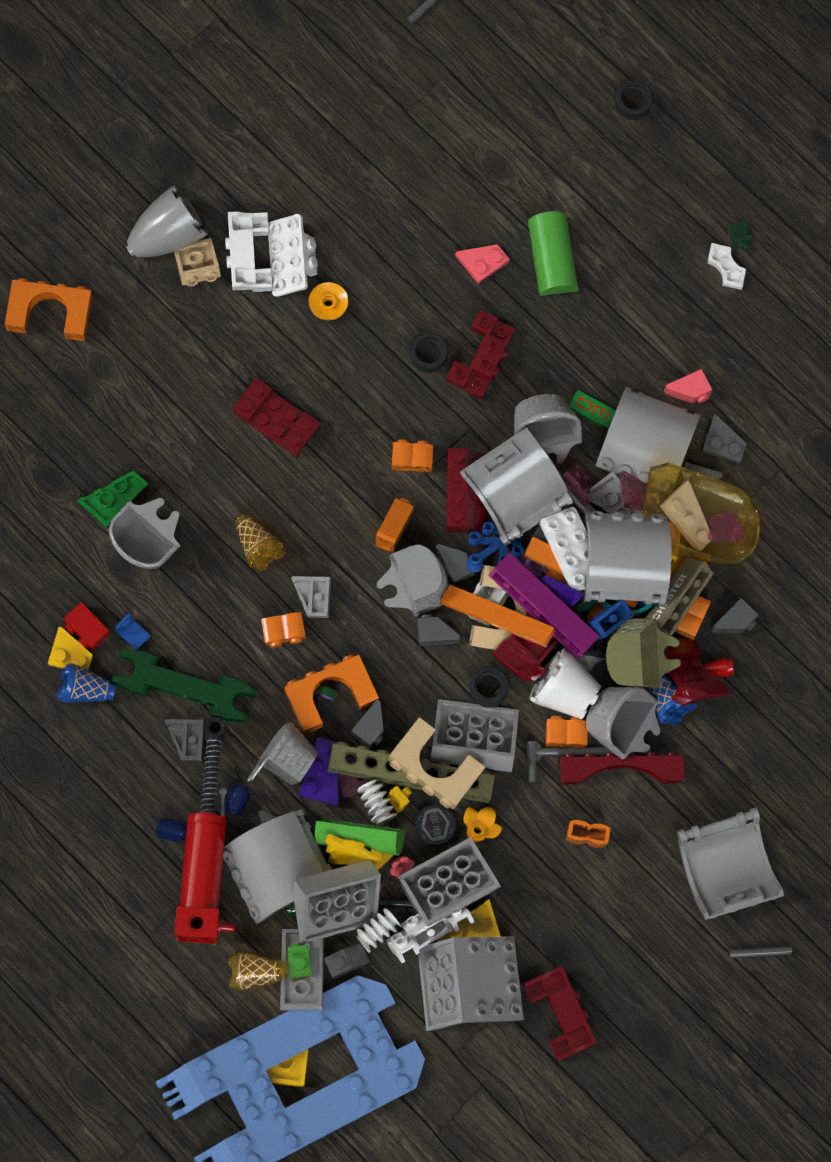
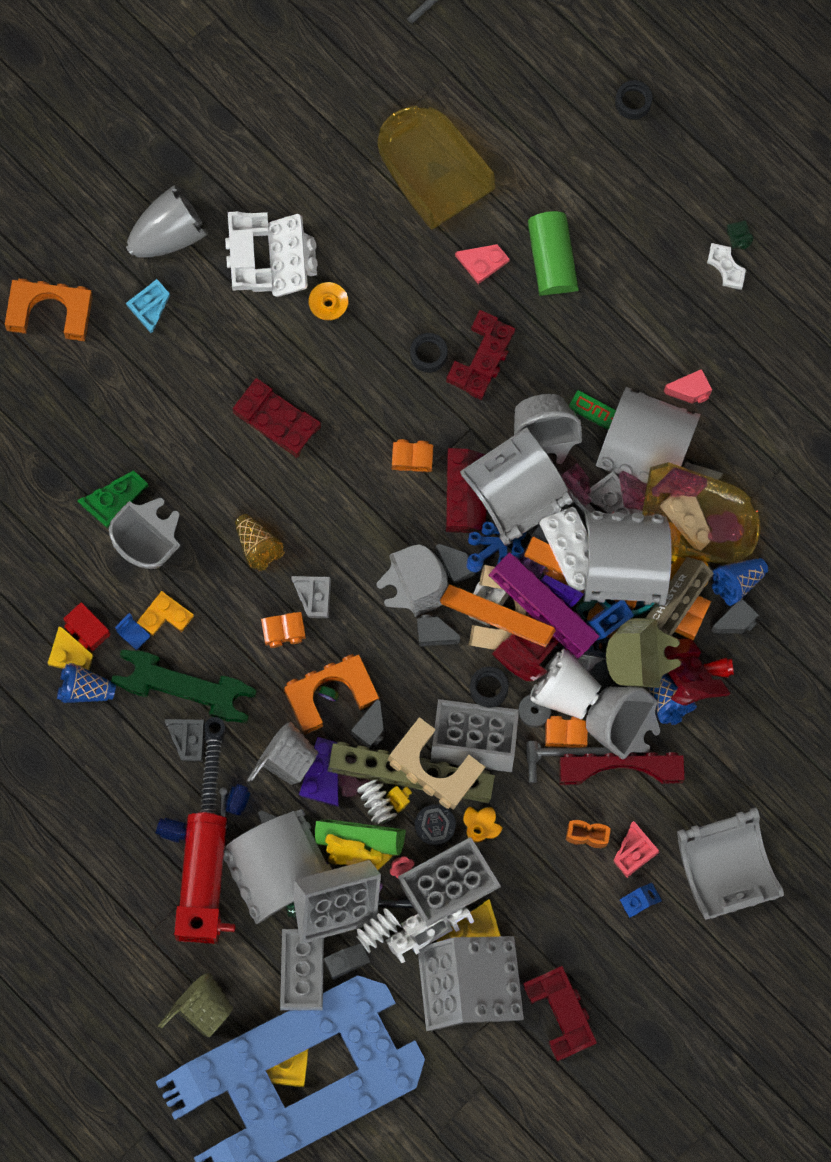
(149, 304): none -> medium azure wing
(164, 609): none -> light orange plate
(197, 263): tan plate -> none
(202, 1006): none -> olive piece
(255, 970): clear yellow cone -> none
(299, 961): bright green bracket -> none
(394, 525): orange slope -> none
(433, 163): none -> clear yellow windscreen
(528, 717): none -> dark grey piece
(634, 851): none -> coral wing
(640, 900): none -> blue bracket
(680, 484): none -> clear pink wing
(723, 441): dark grey wing -> none
(737, 579): none -> blue cone
(756, 952): dark grey bar -> none

